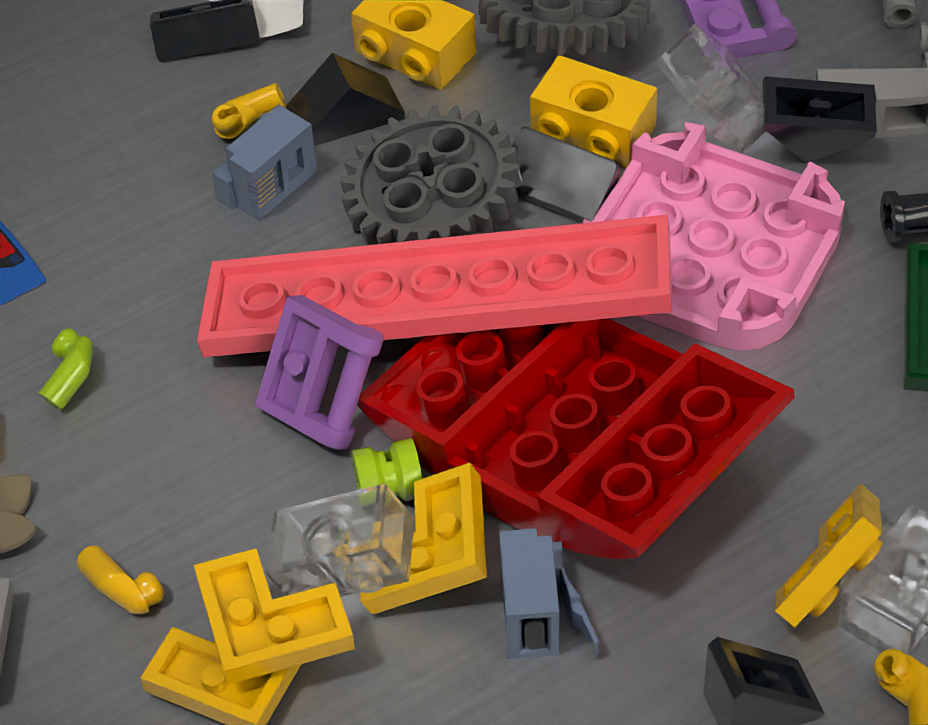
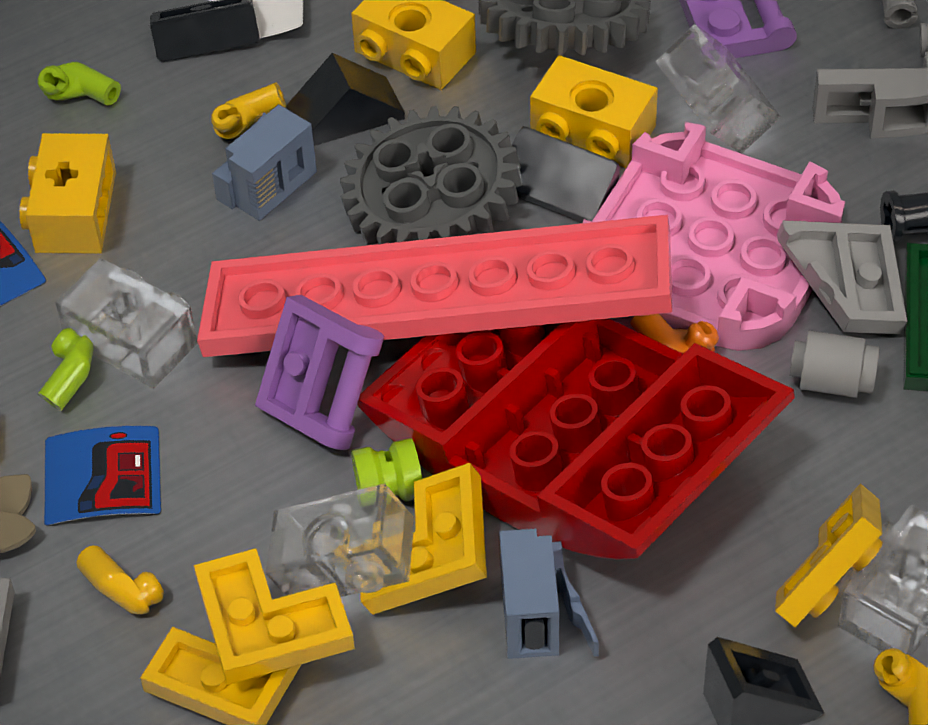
(69, 193): none -> yellow brick
(78, 80): none -> lime arm
(102, 473): none -> sticker
(129, 321): none -> clear brick
(658, 329): none -> orange arm
(817, 115): black slope -> none
(835, 364): none -> light grey brick
(850, 272): none -> light grey wing

